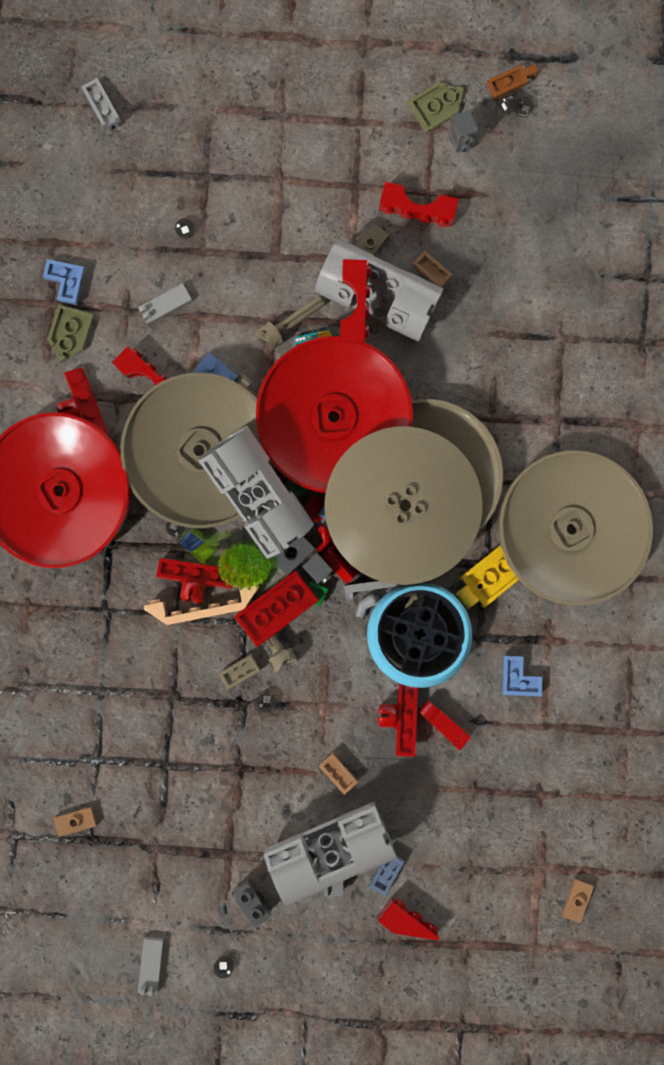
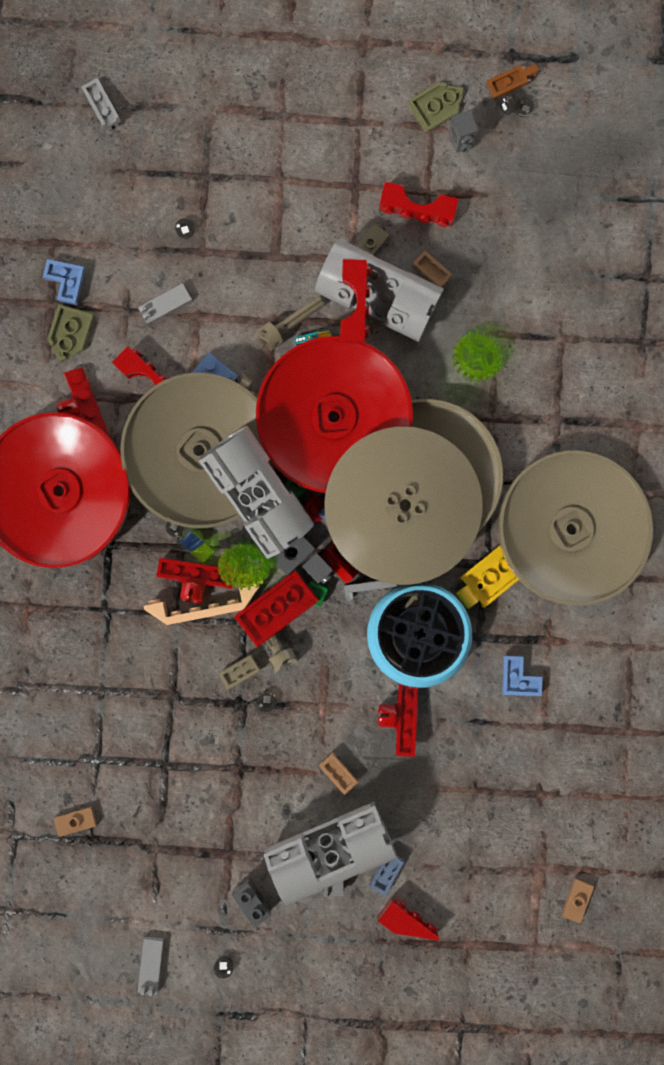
(326, 539): red arm -> none
(365, 603): light grey arm -> none
(445, 725): red leg -> none
(474, 350): none -> clear neon green gear

